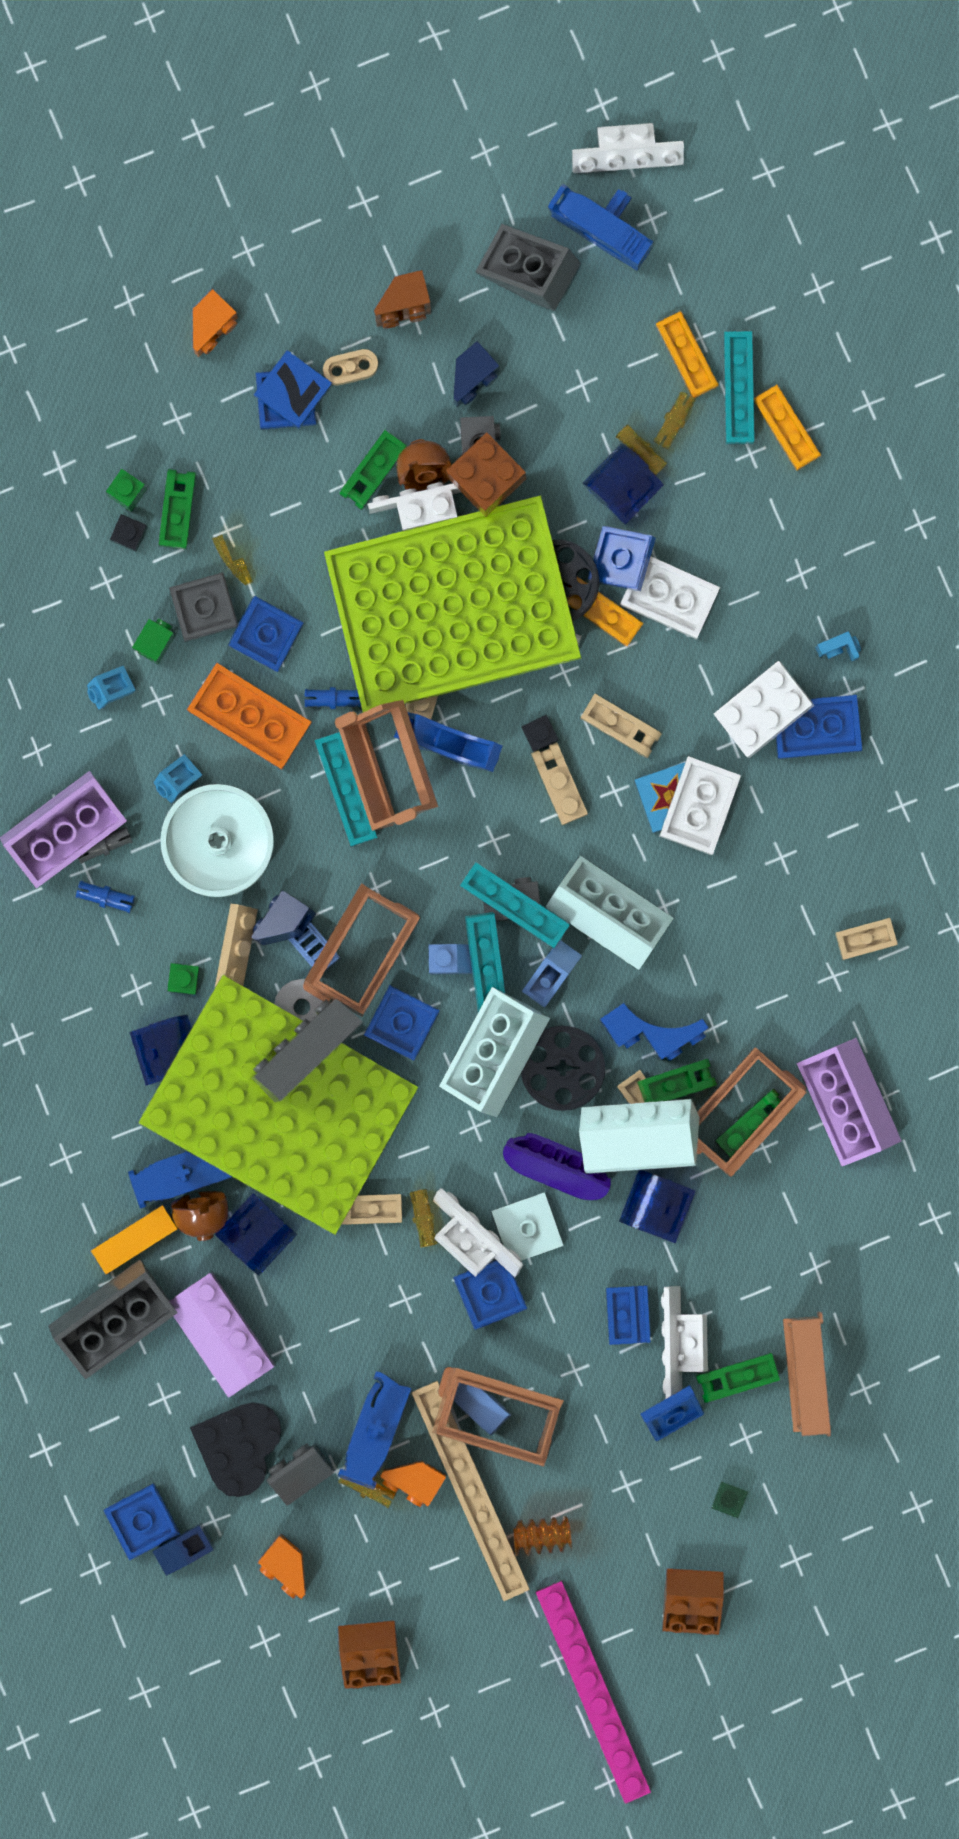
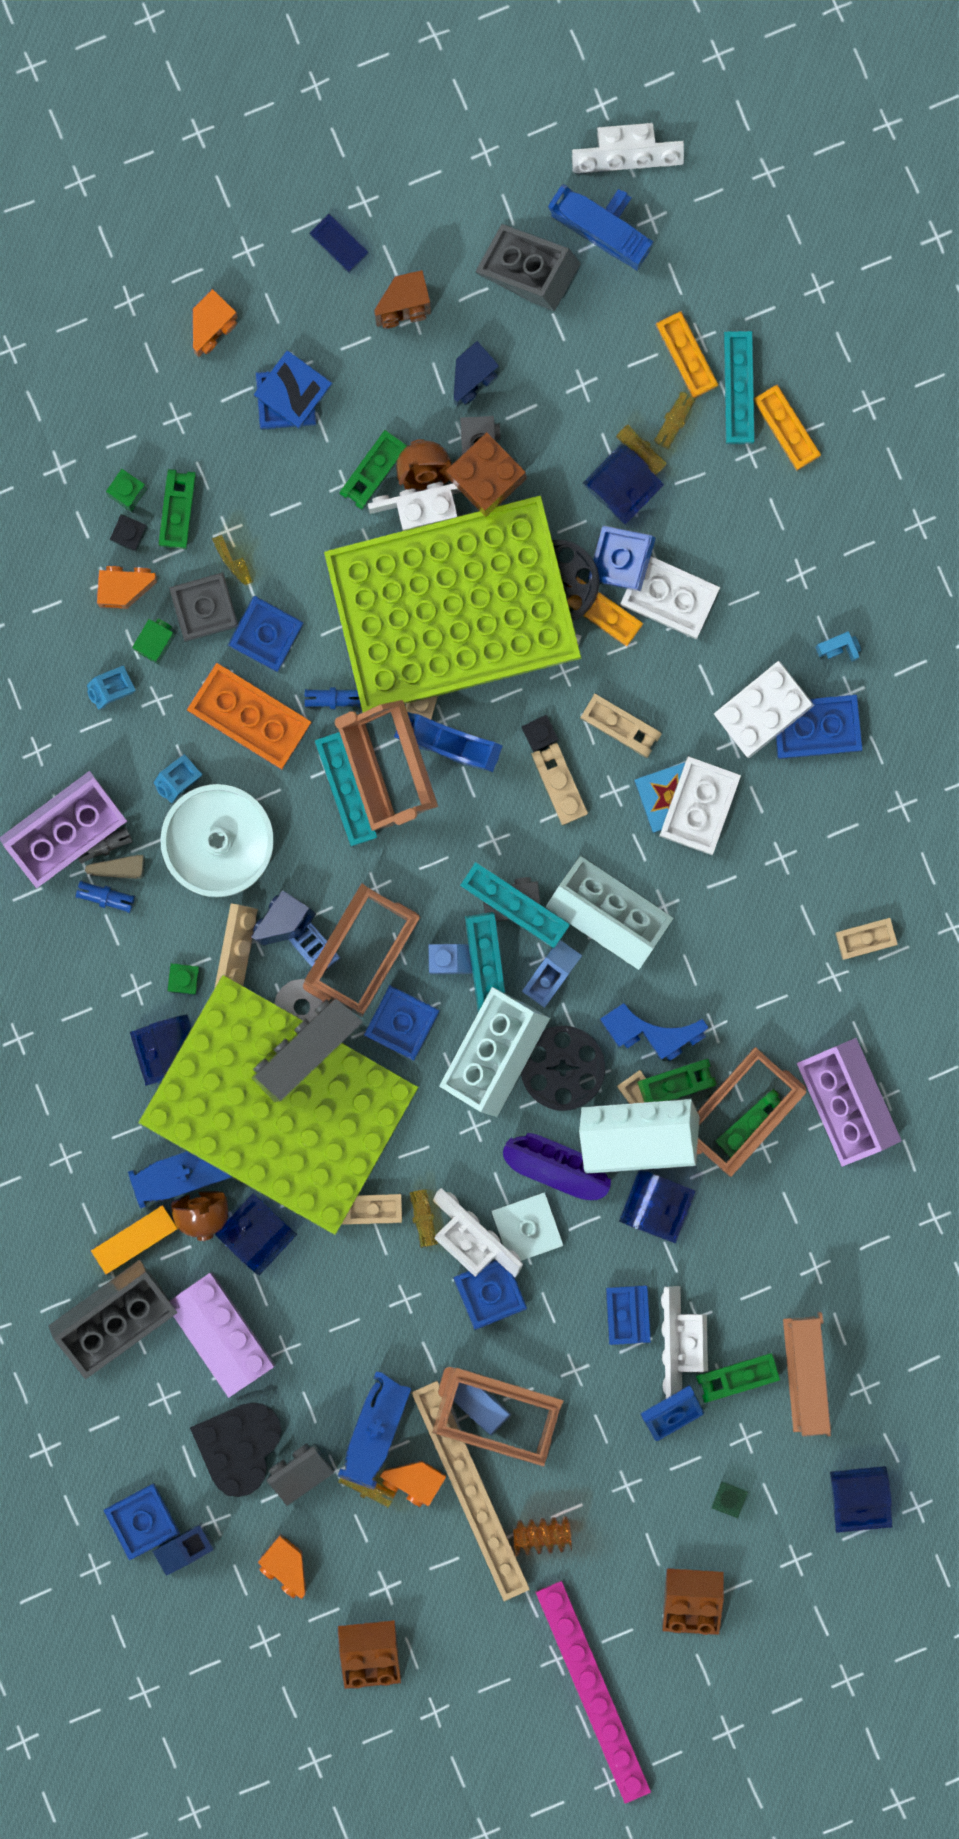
(123, 588): none -> orange slope
(126, 867): none -> dark tan slope
(338, 243): none -> clear blue tile
(349, 364): tan plate -> none
(861, 1499): none -> clear blue brick

